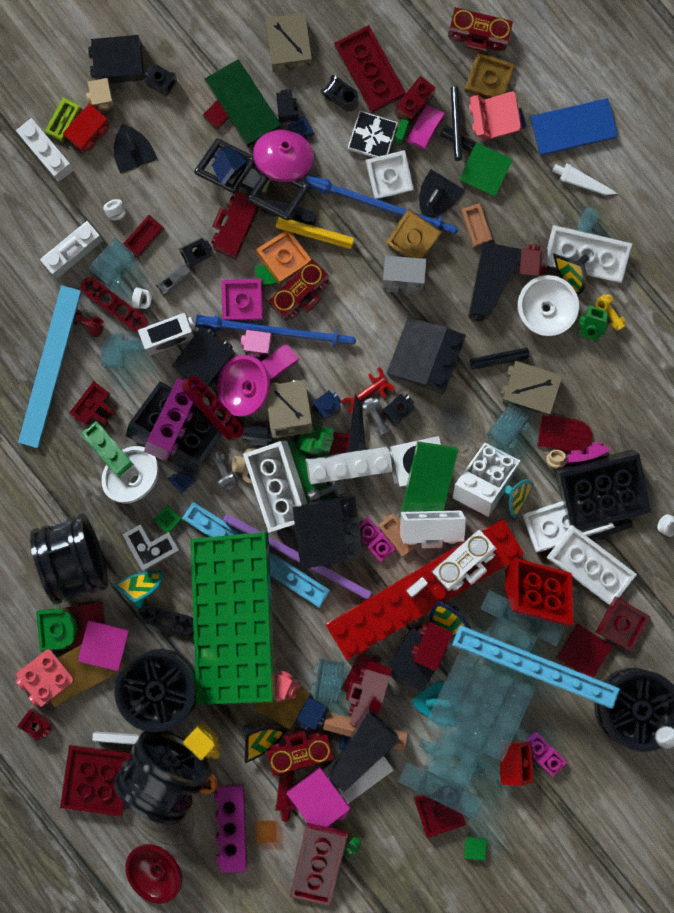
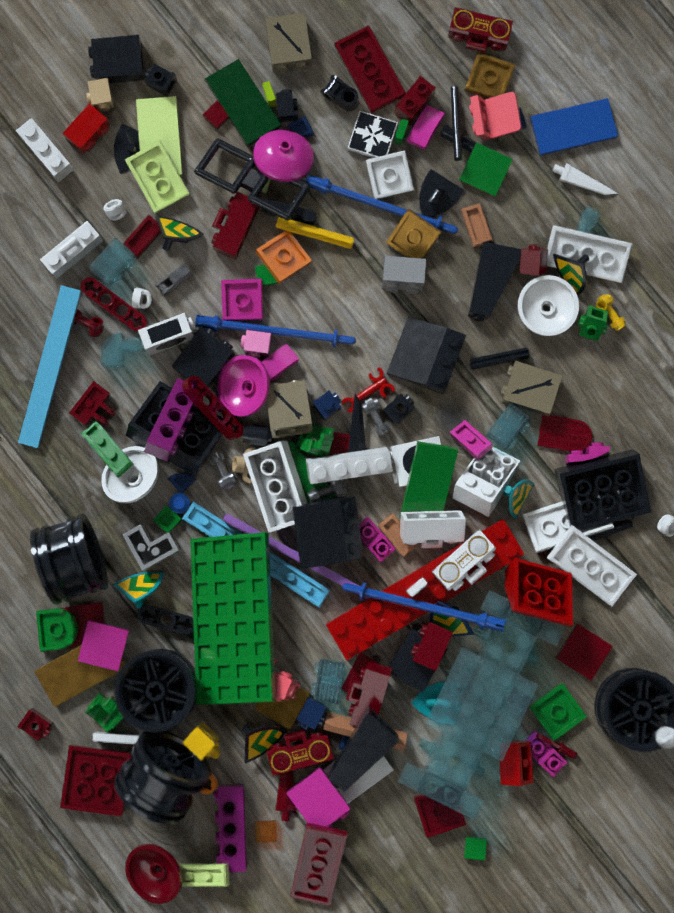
(43, 678): coral bracket -> none
(64, 101): lime tile -> none
(104, 712): none -> green hair
(157, 176): none -> yellowish green tile
(158, 122): none -> yellowish green tile
(176, 231): none -> shield
(179, 503): none -> blue plate
(204, 252): black brick -> none
(205, 875): none -> yellowish green tile
(227, 164): dark blue slope -> none
(269, 94): none -> lime tile
(297, 289): dark red piece -> none
(352, 848): green tile -> none
(471, 440): none -> dark pink plate
(482, 620): none -> blue bar
(536, 667): medium azure tile -> none
(556, 459): tan plate -> none
(557, 711): none -> green tile
(559, 747): none -> dark red piece
(622, 624): dark red tile -> none

